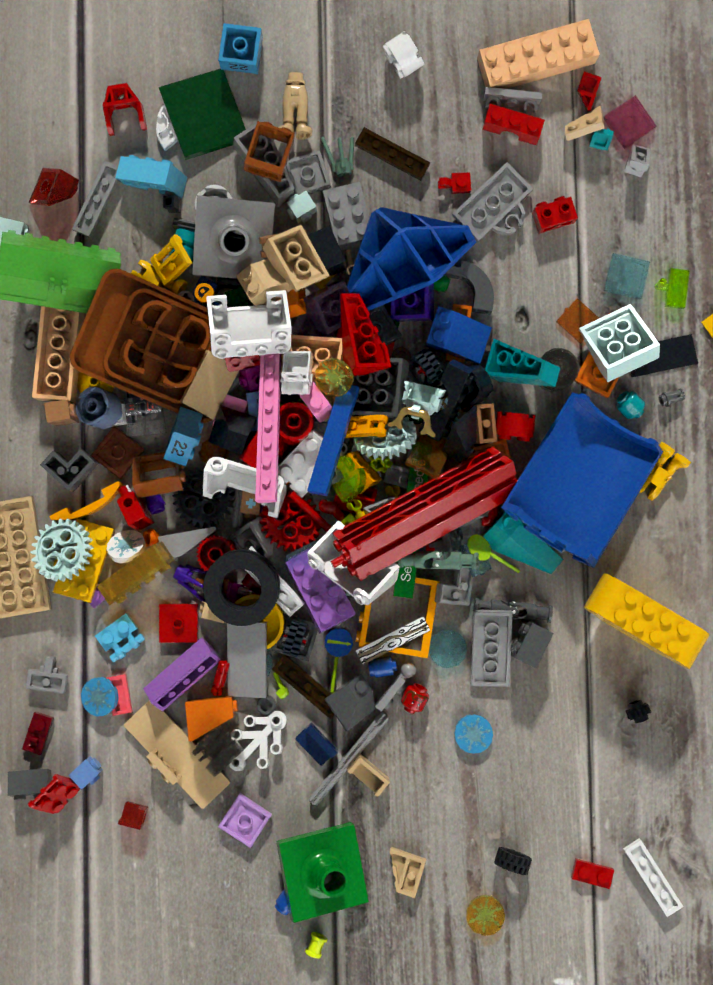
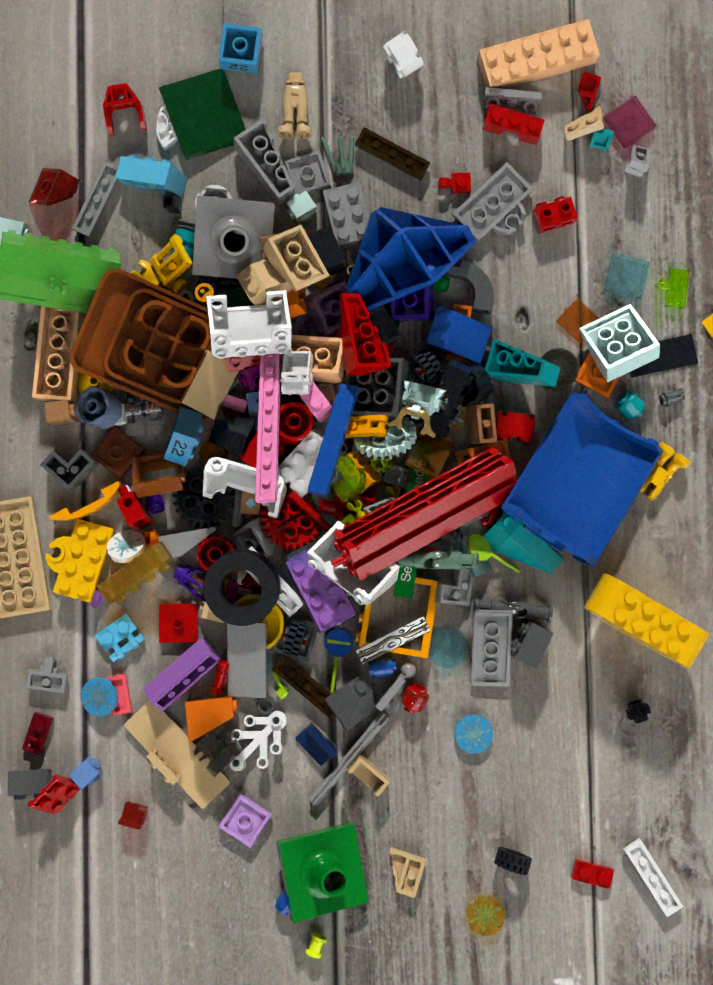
(58, 534): light aqua gear -> none
(263, 168): dark orange window -> none
(334, 377): clear yellow tile -> none
(462, 437): black slope -> none

